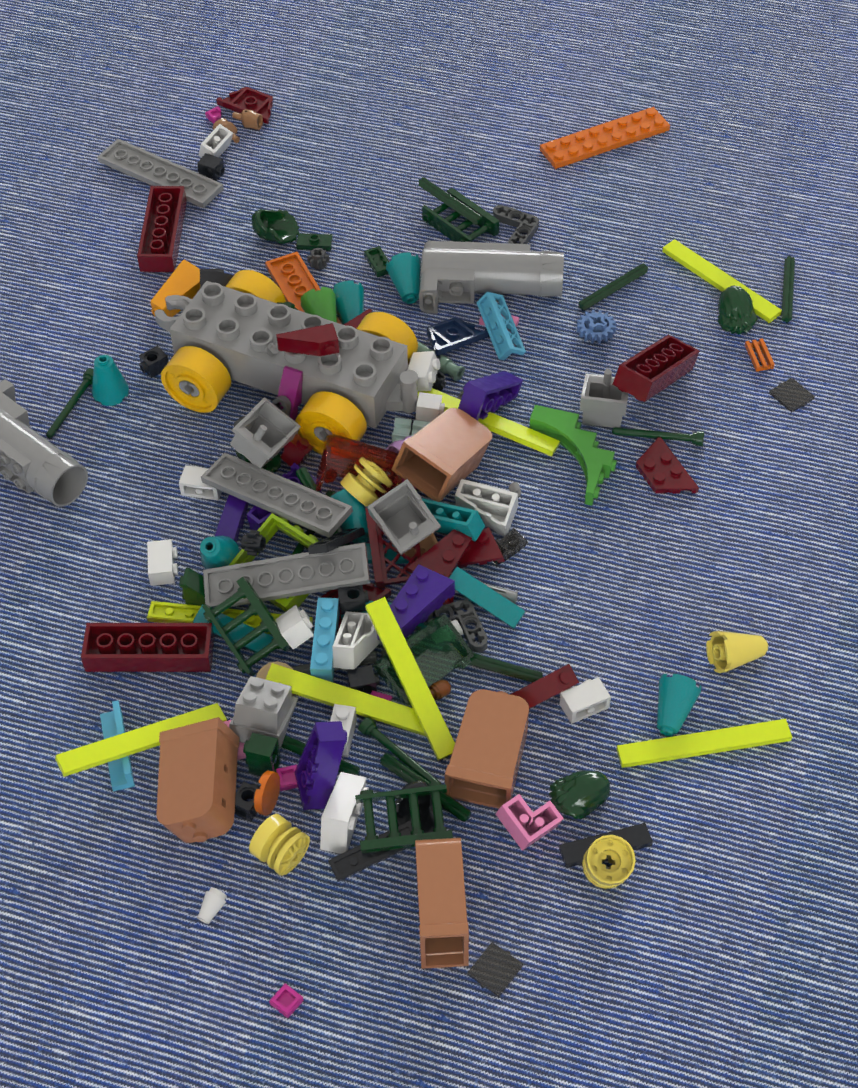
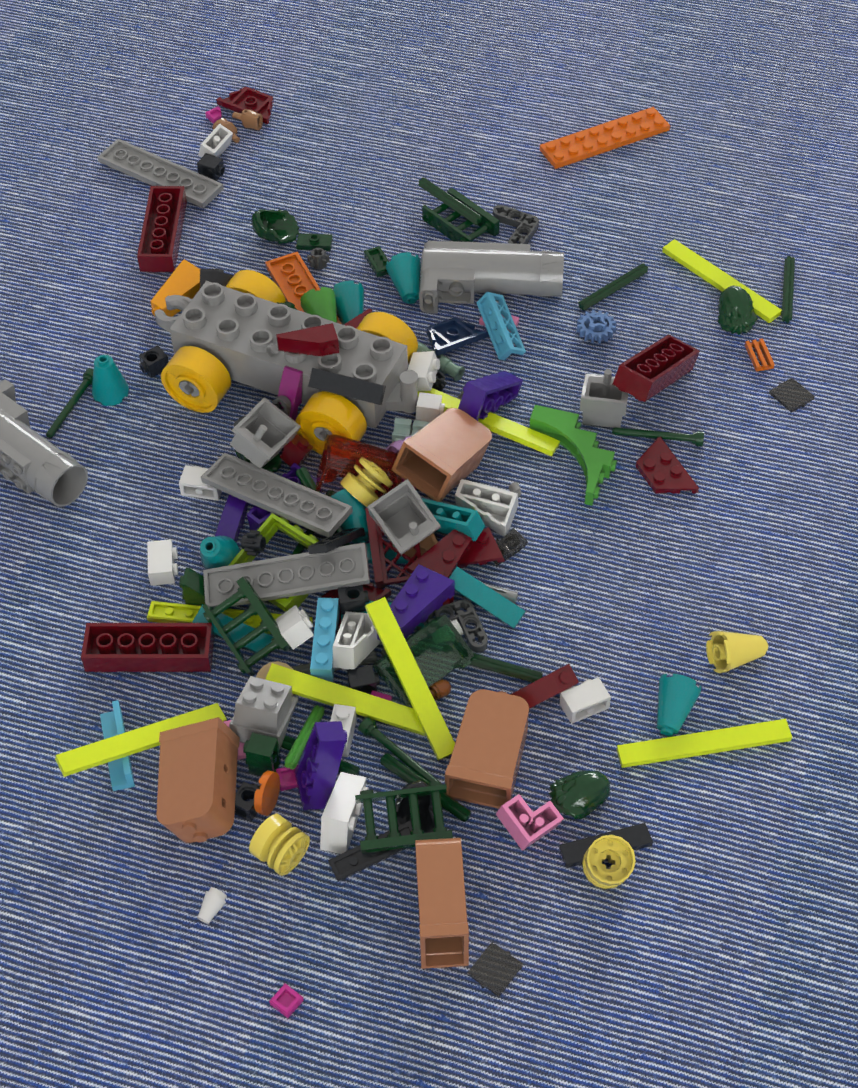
(298, 747): none -> bright green axle
(347, 386): none -> black tile

